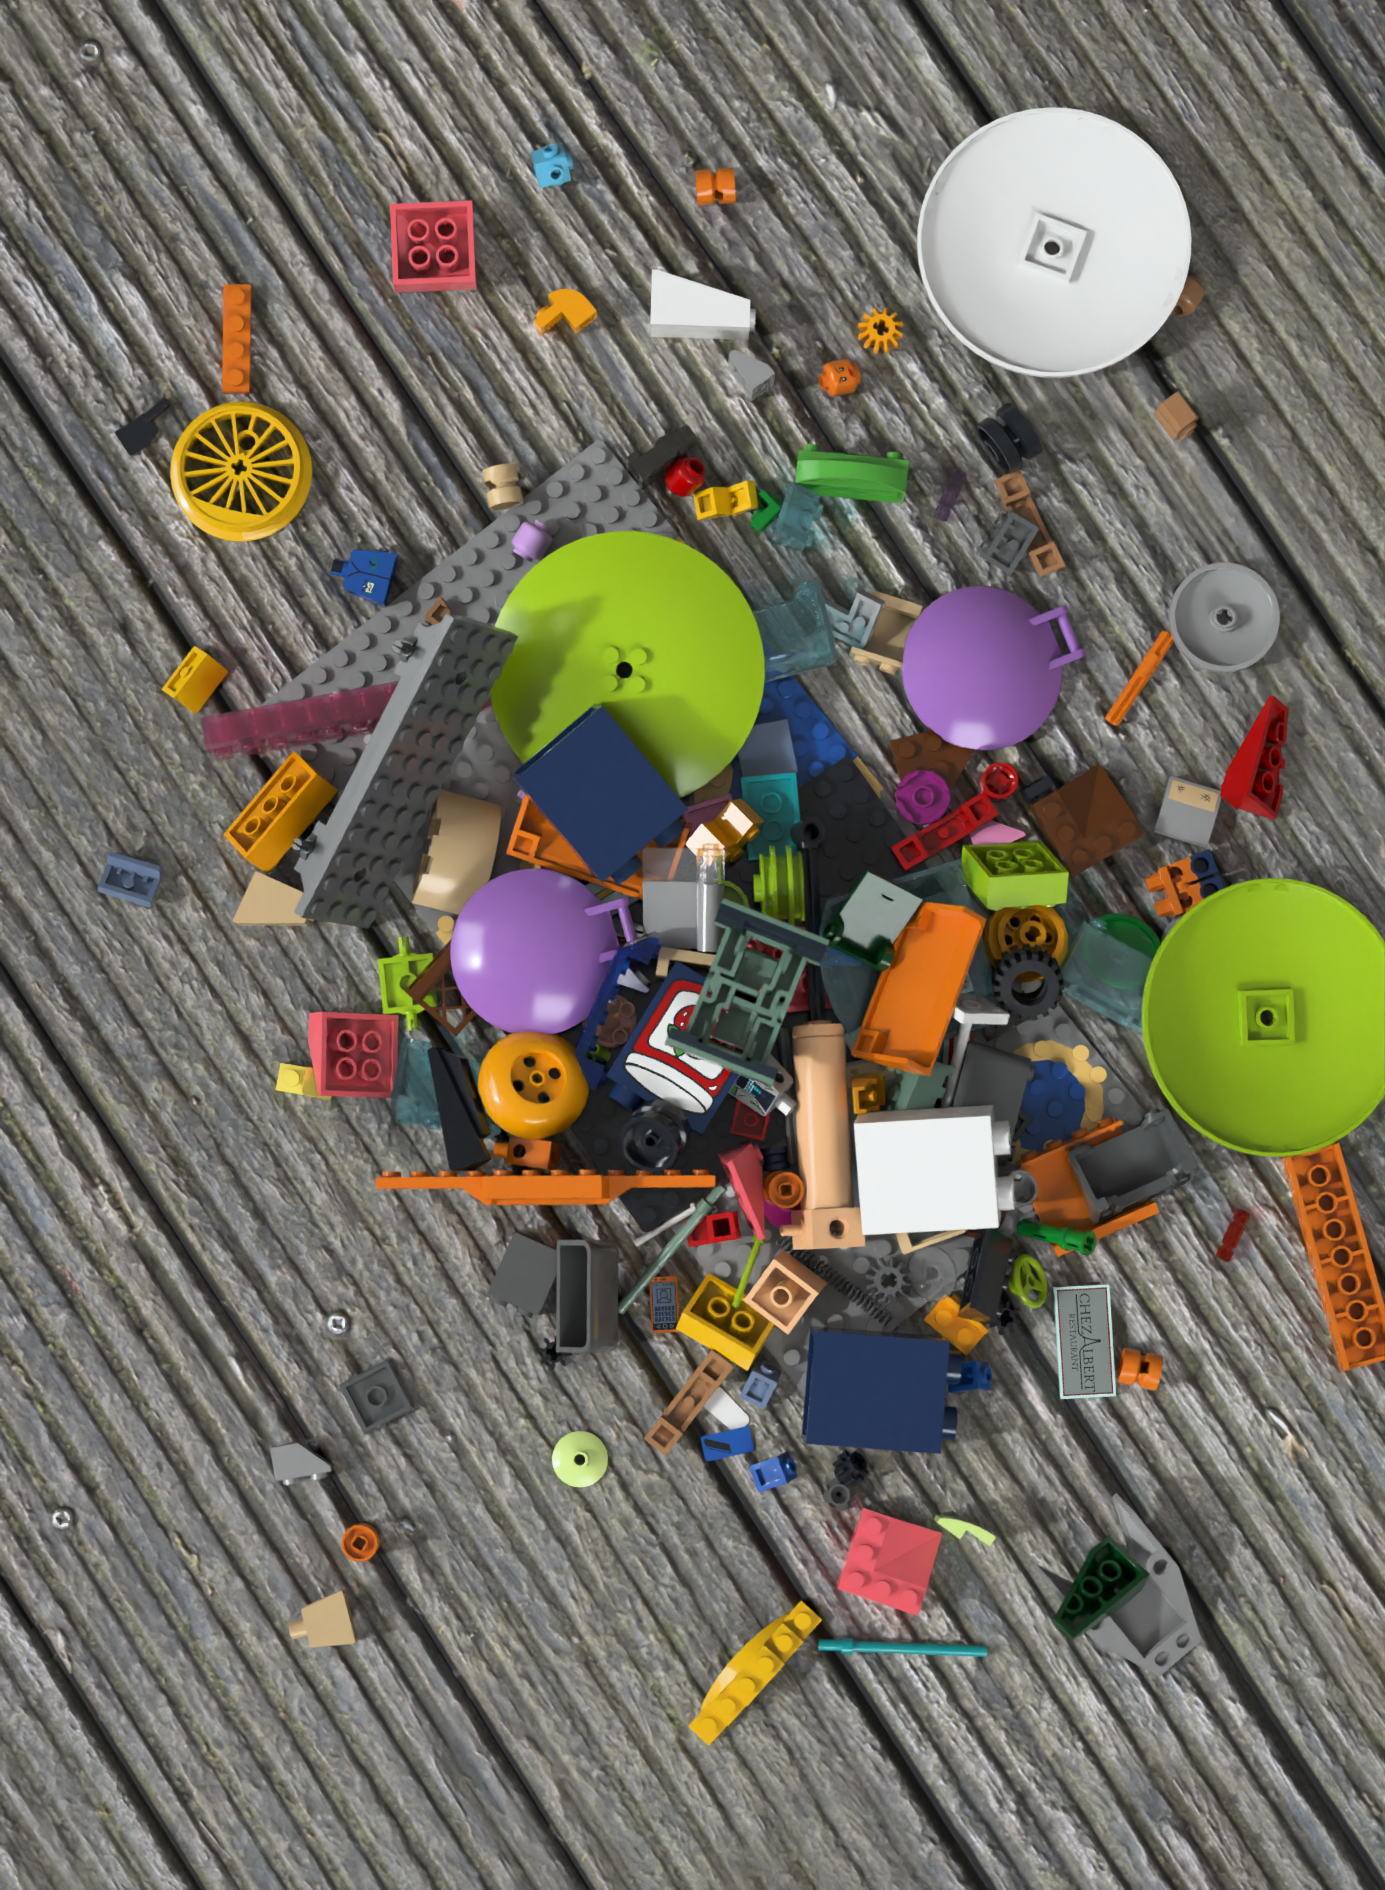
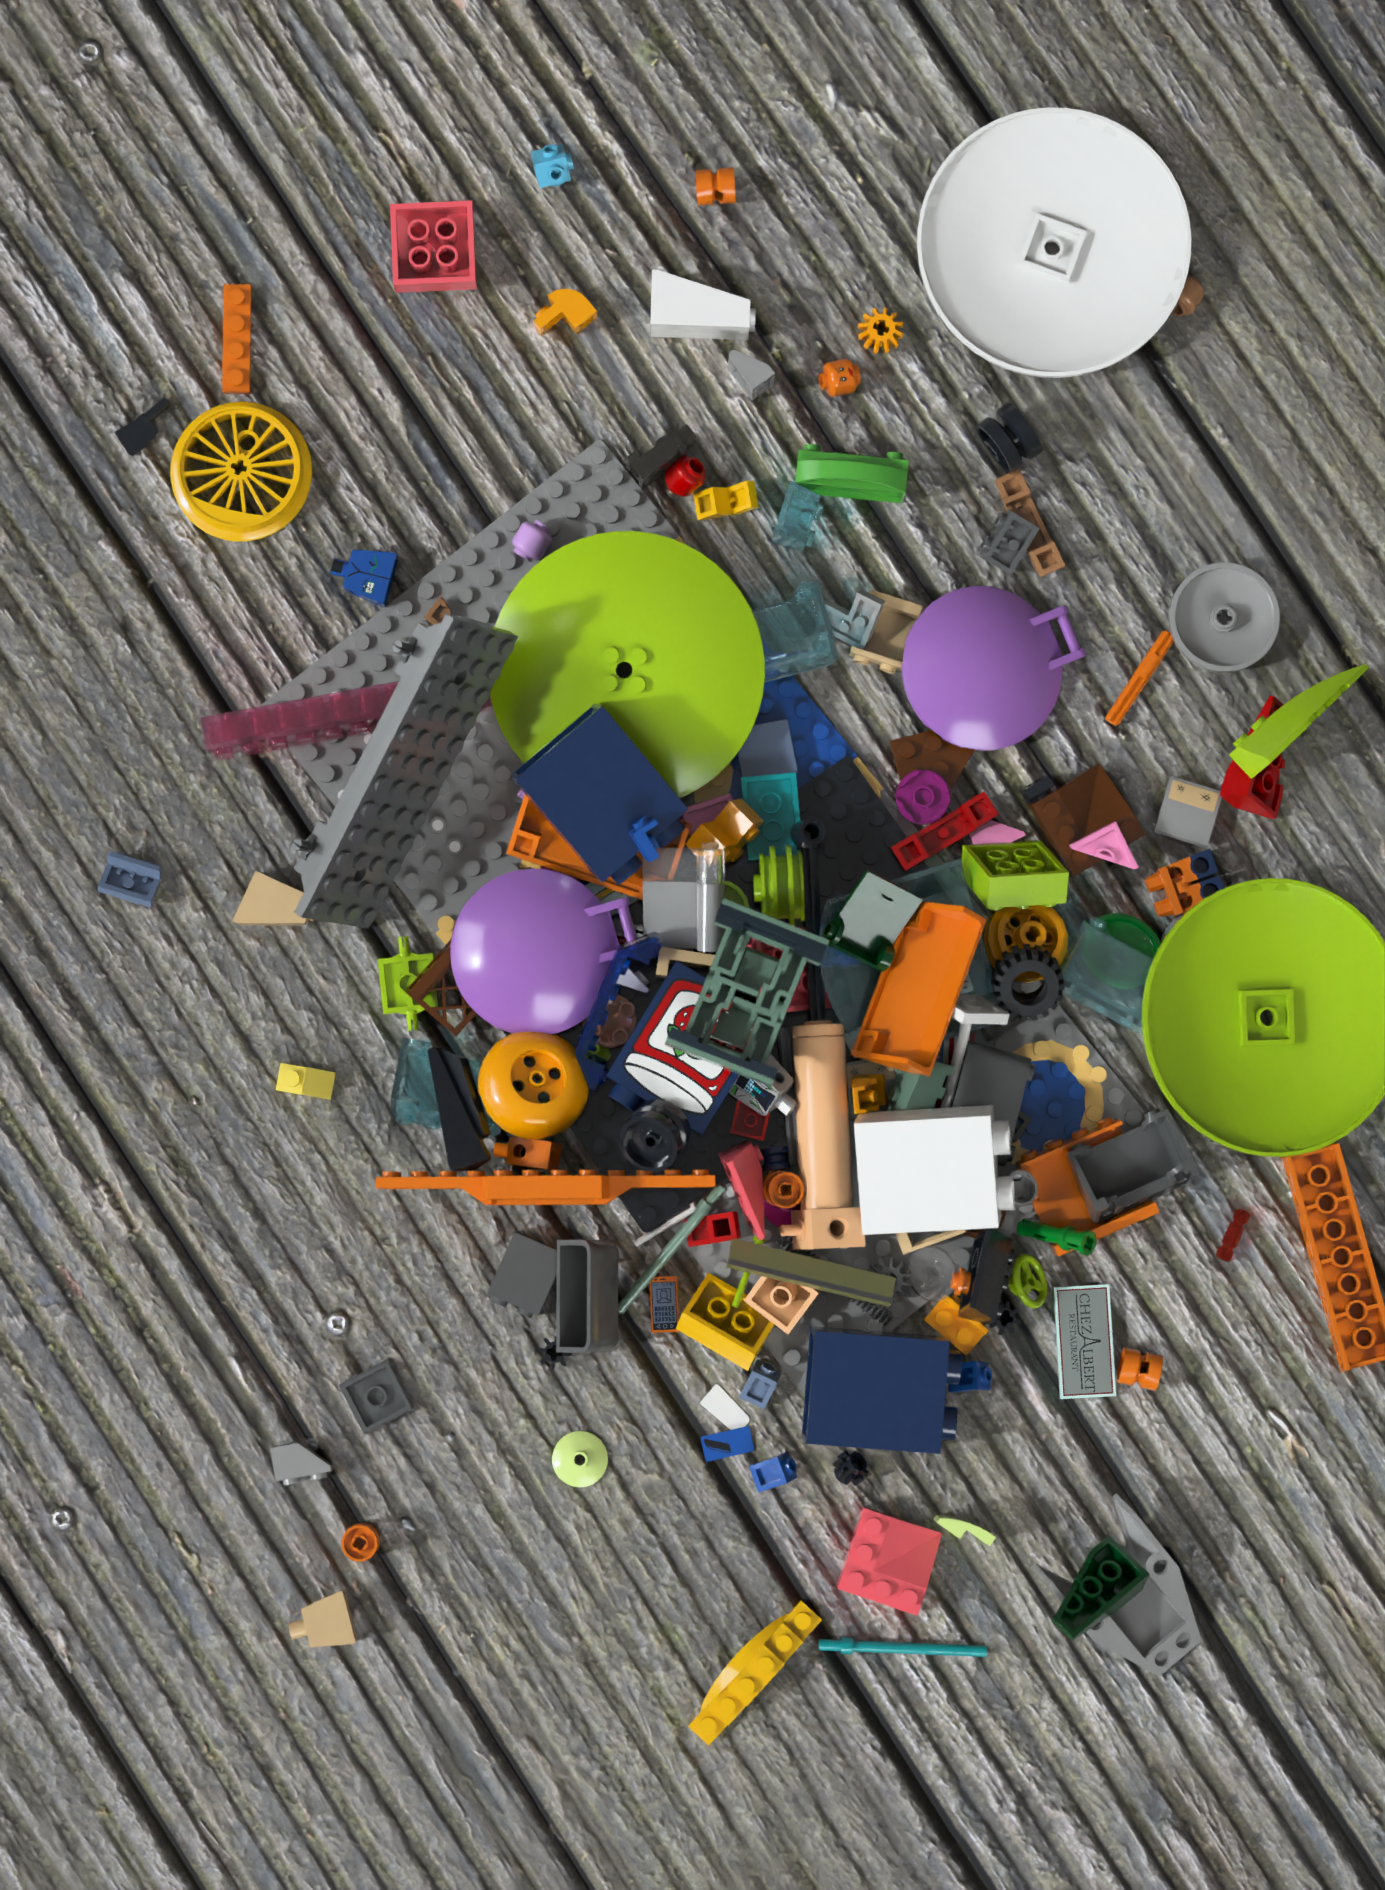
(195, 680): yellow panel -> none
(280, 812): light orange slope -> none
(353, 1053): coral slope -> none
(459, 853): tan panel -> none
(502, 484): tan wheel -> none
(646, 843): none -> blue bracket
(688, 1402): medium nougat slope -> none
(764, 517): green bracket -> none
(811, 1272): none -> olive tile
(839, 1502): dark grey plate -> none
(950, 495): clear purple axle -> none
(960, 1281): none -> orange plate
(999, 781): red wheel -> none
(1107, 844): none -> bright pink tile
(1176, 417): medium nougat brick -> none
(1281, 728): none -> lime wedge

